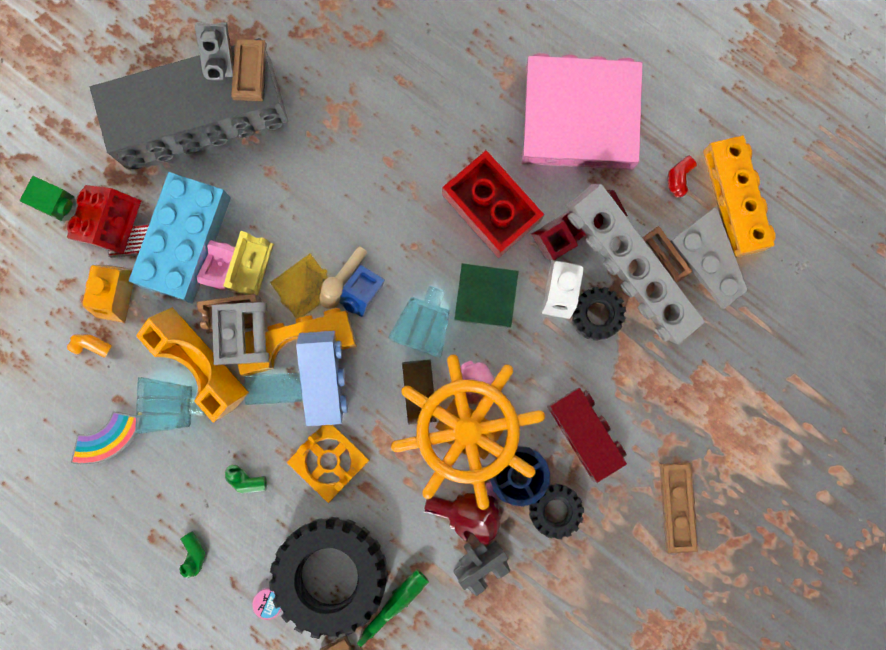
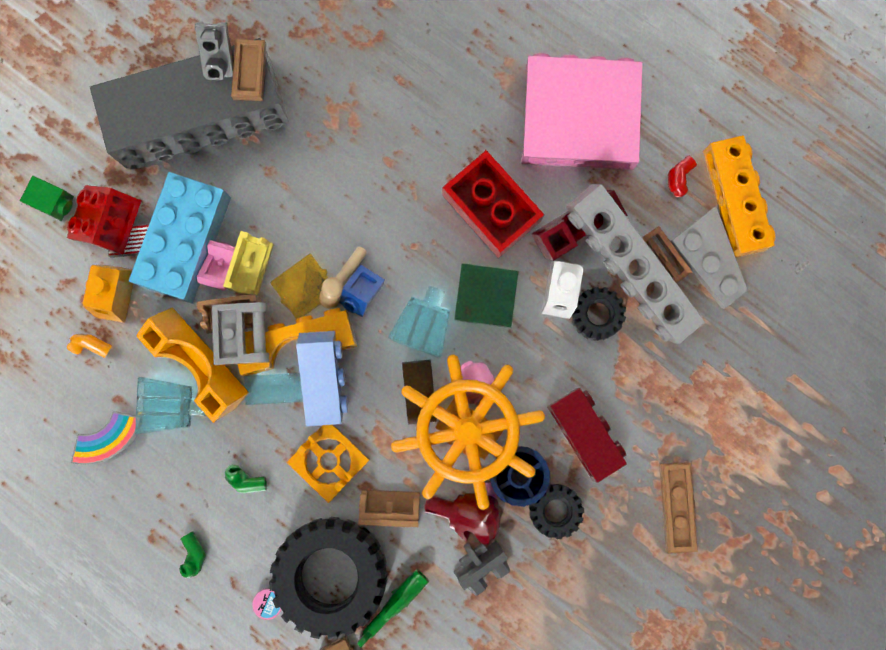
(389, 508): none -> medium nougat hinge

